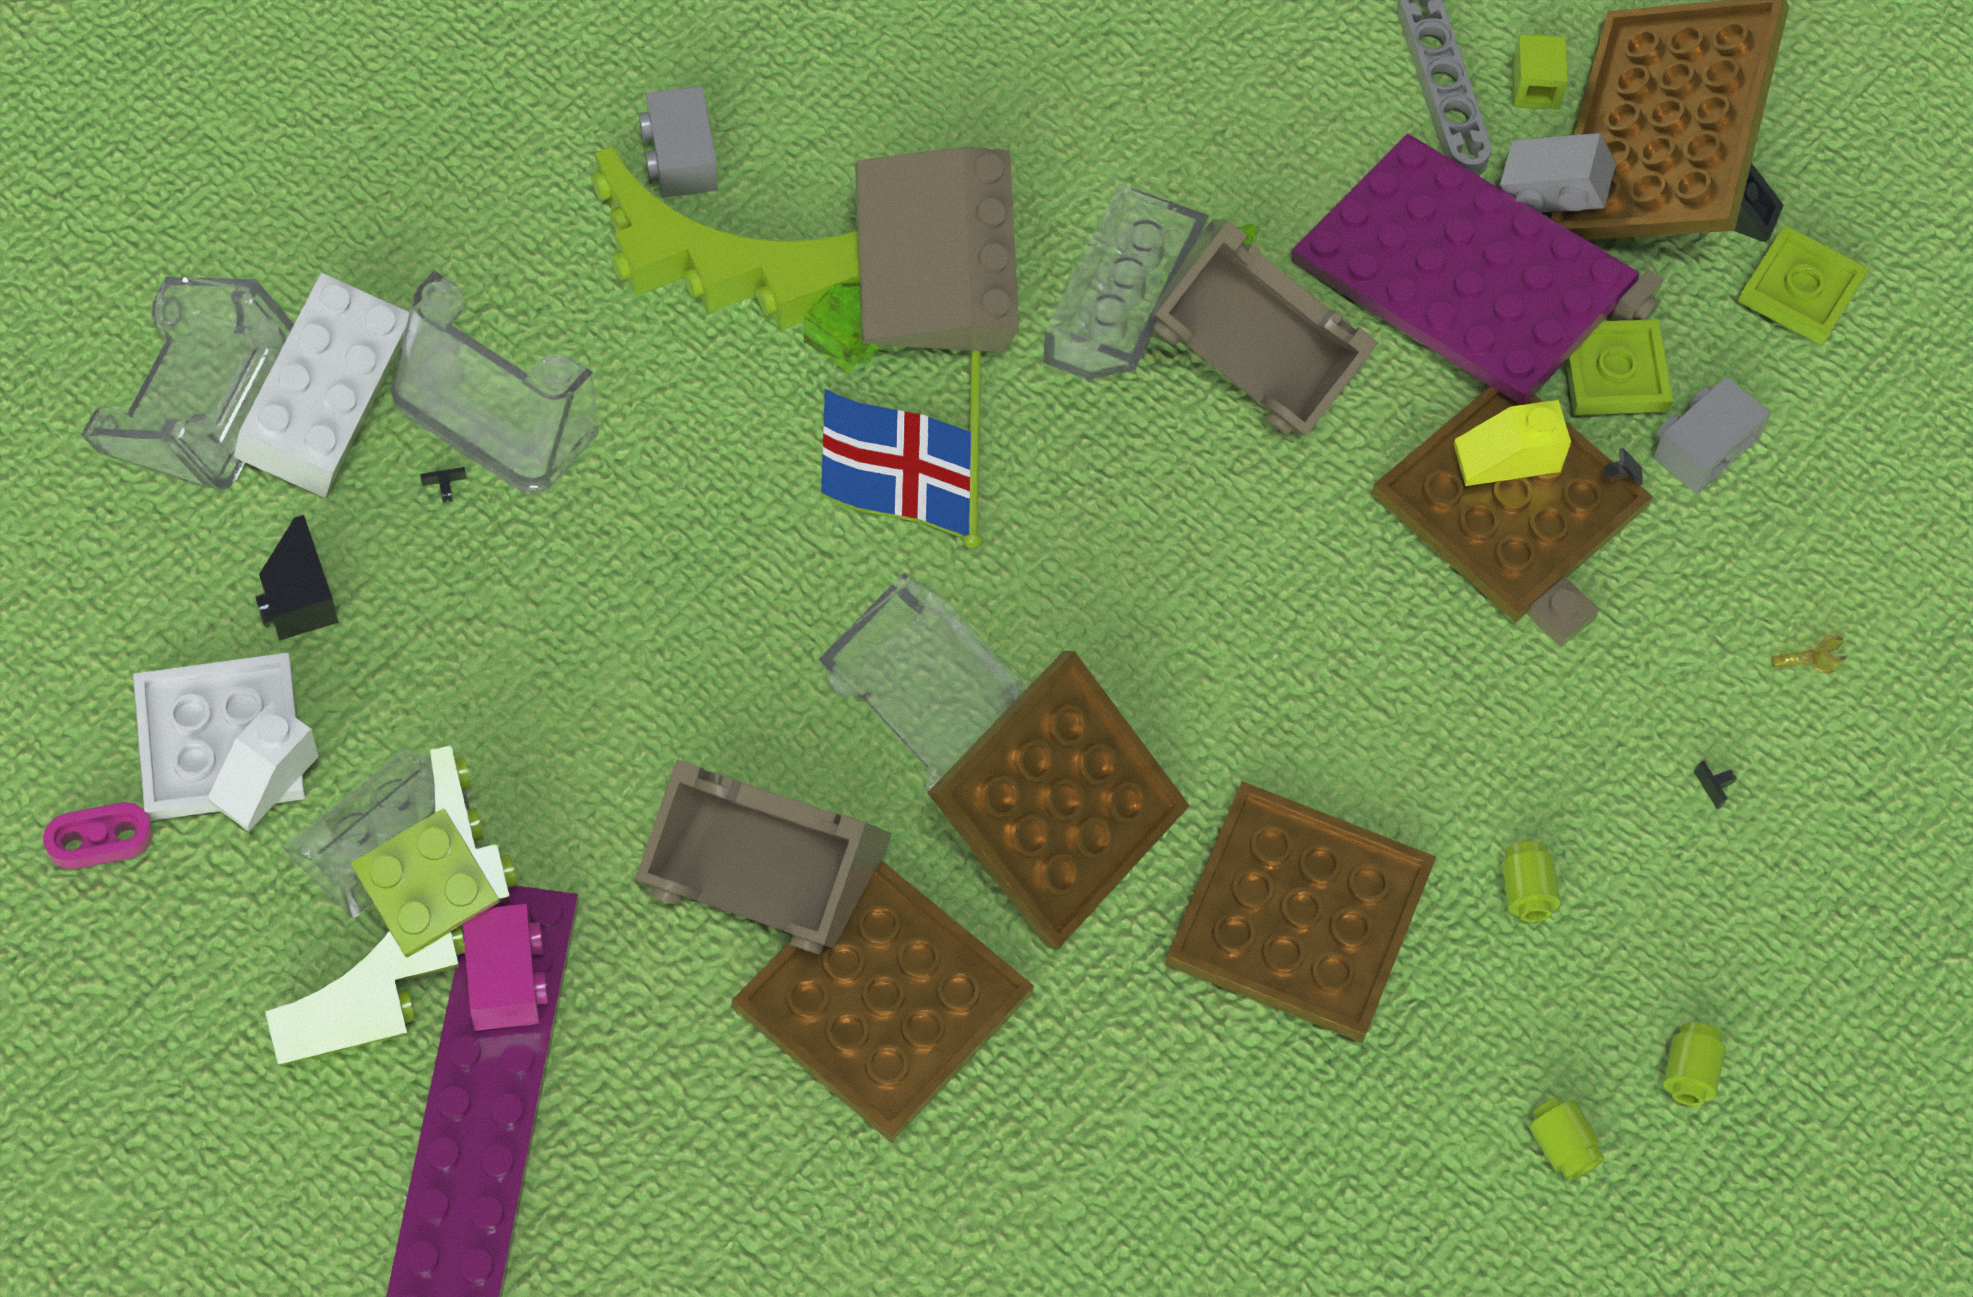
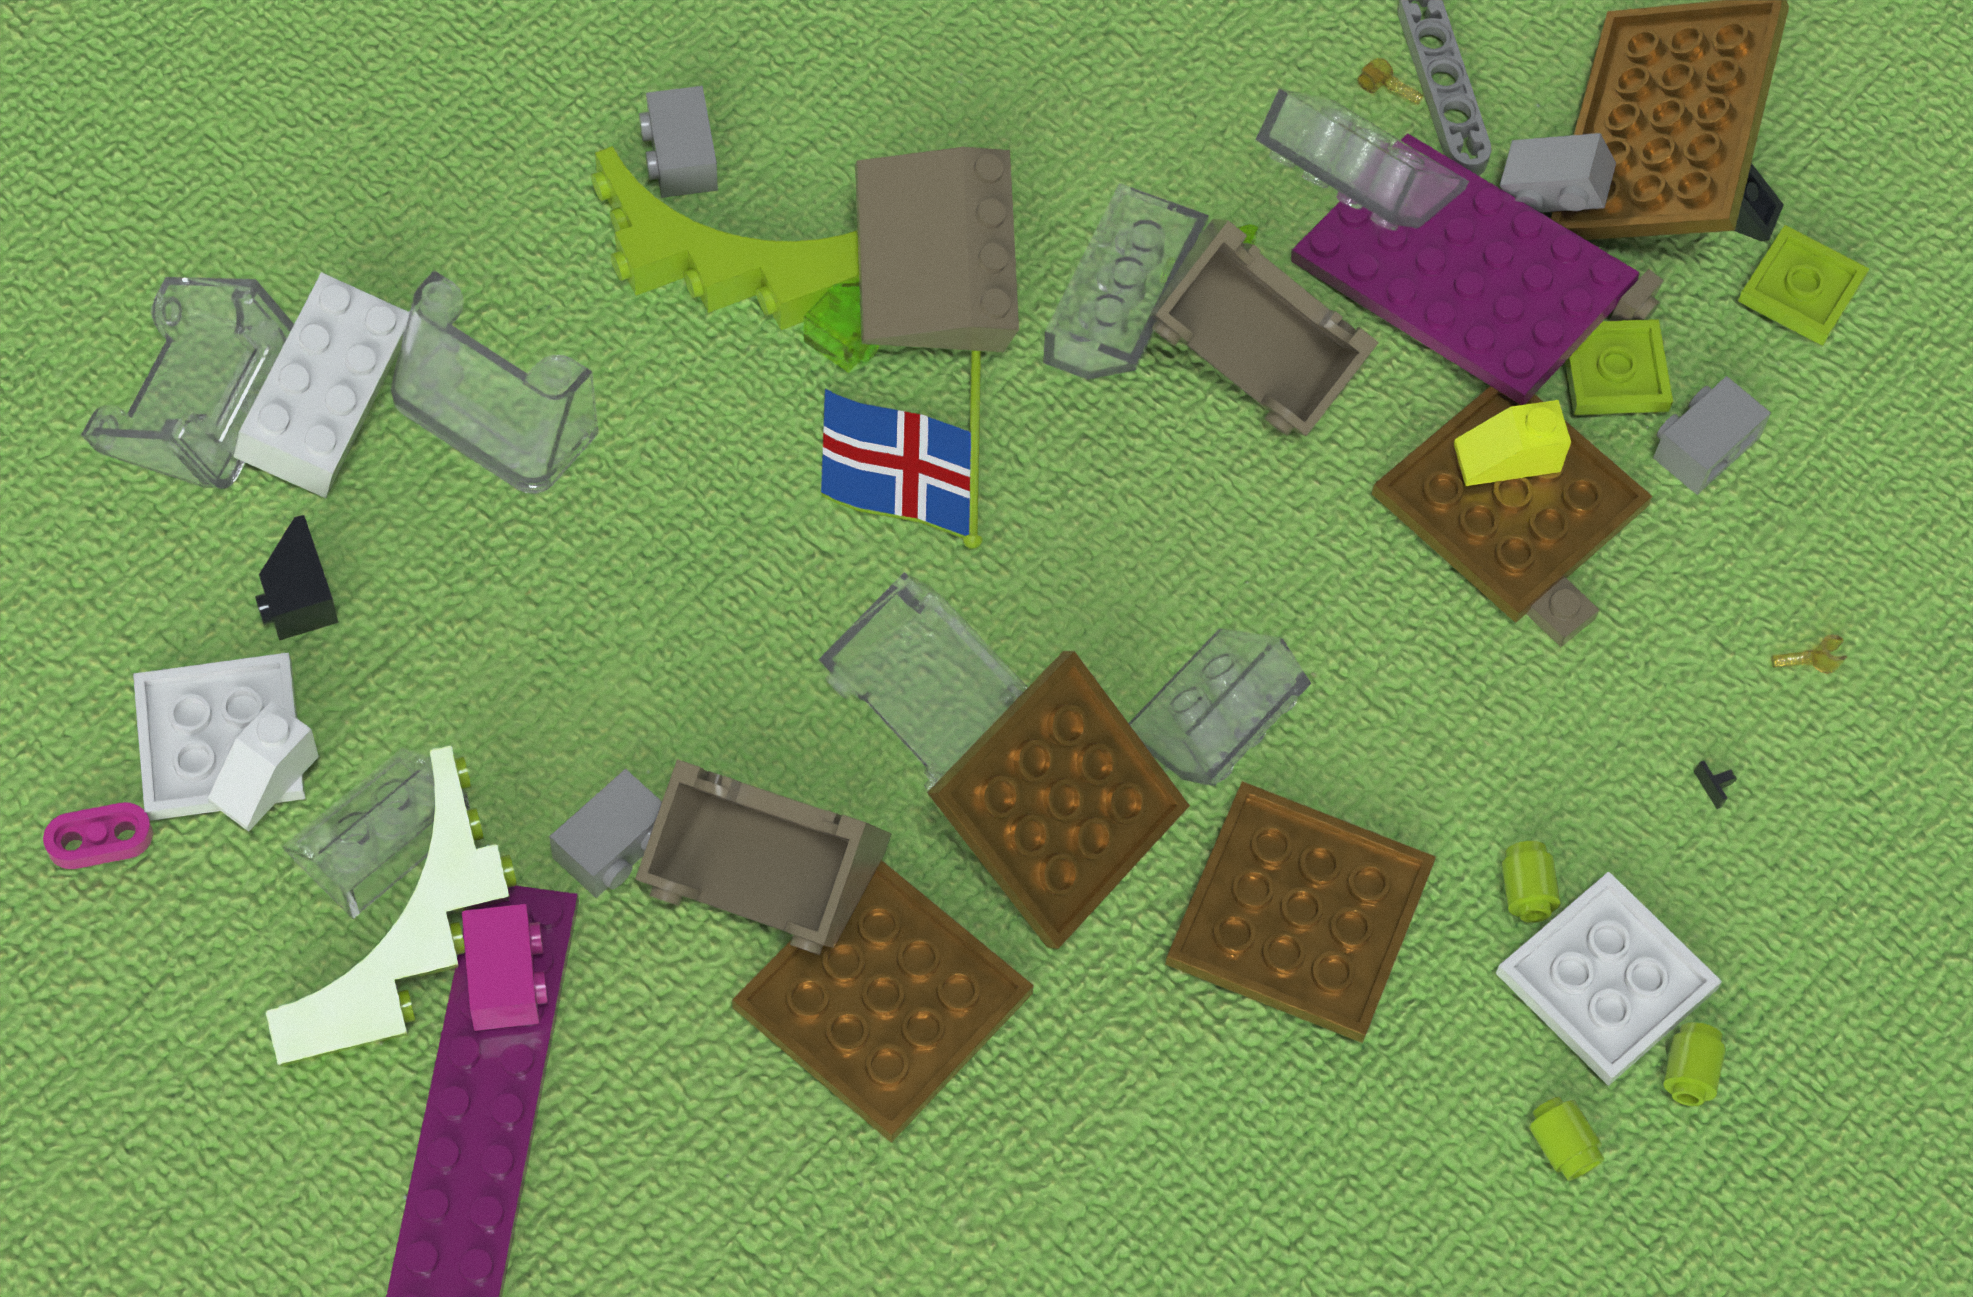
(425, 882): lime plate -> none
(444, 478): black piece -> none
(607, 834): none -> light grey brick
(1220, 704): none -> clear slope
(1357, 160): none -> clear slope
(1380, 73): none -> clear yellow hand
(1539, 71): lime brick -> none
(1608, 978): none -> white plate
(1624, 468): black piece -> none

